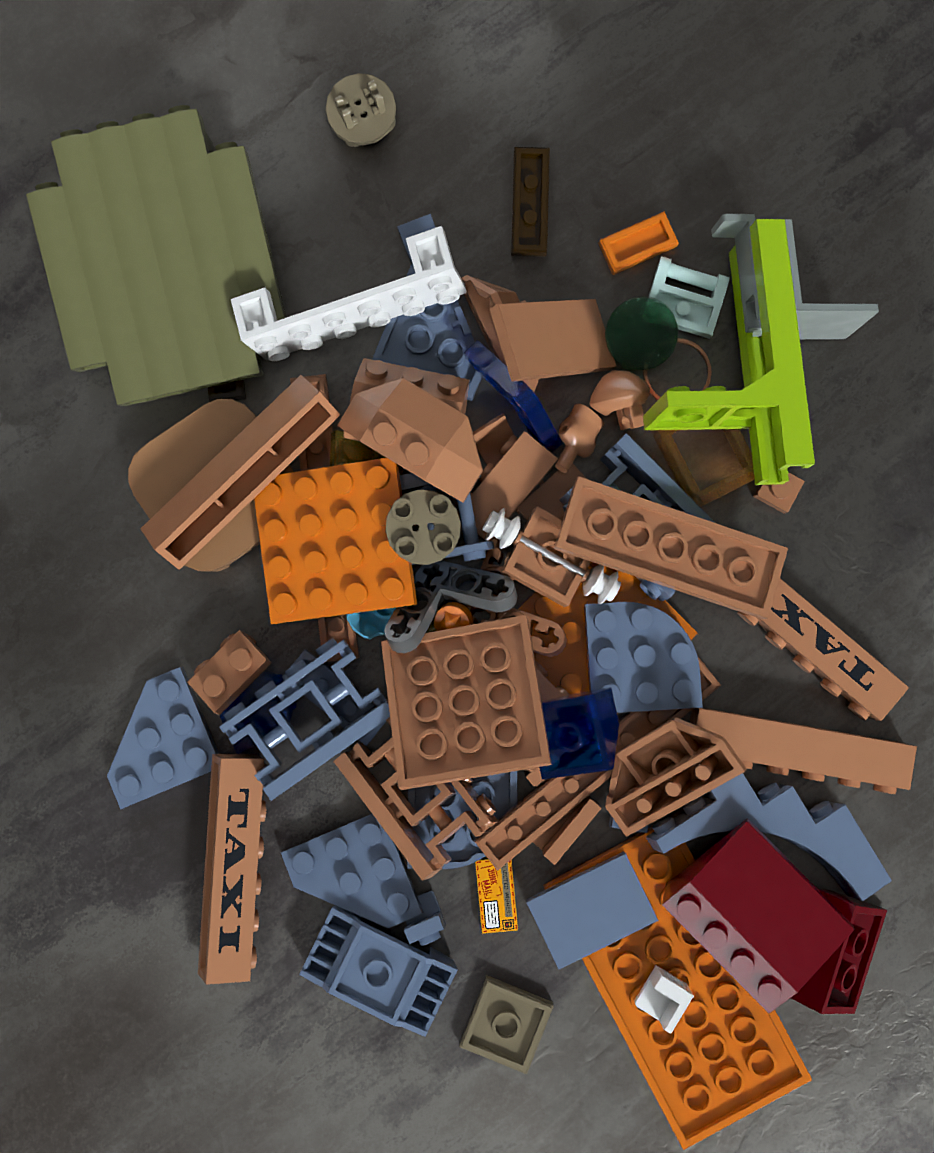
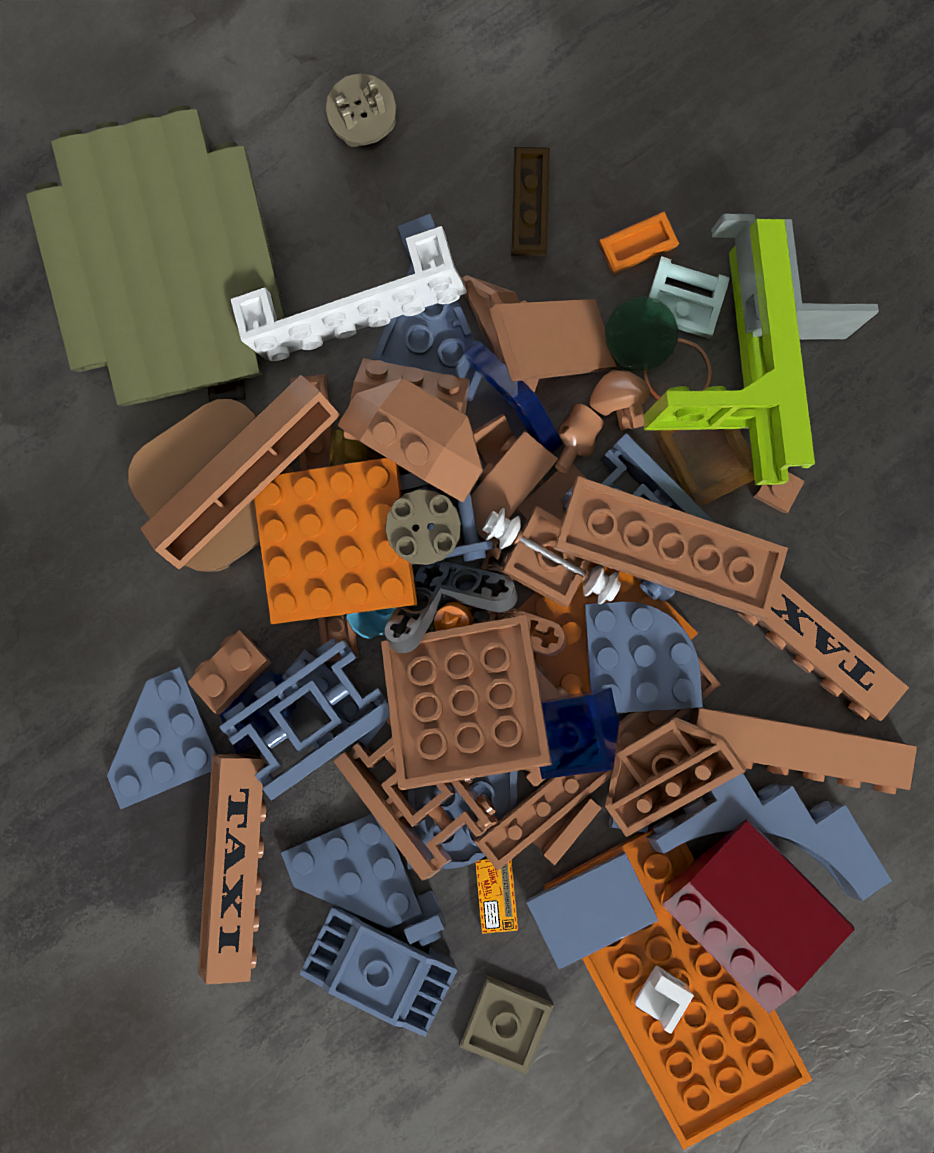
(842, 977): dark red slope -> none

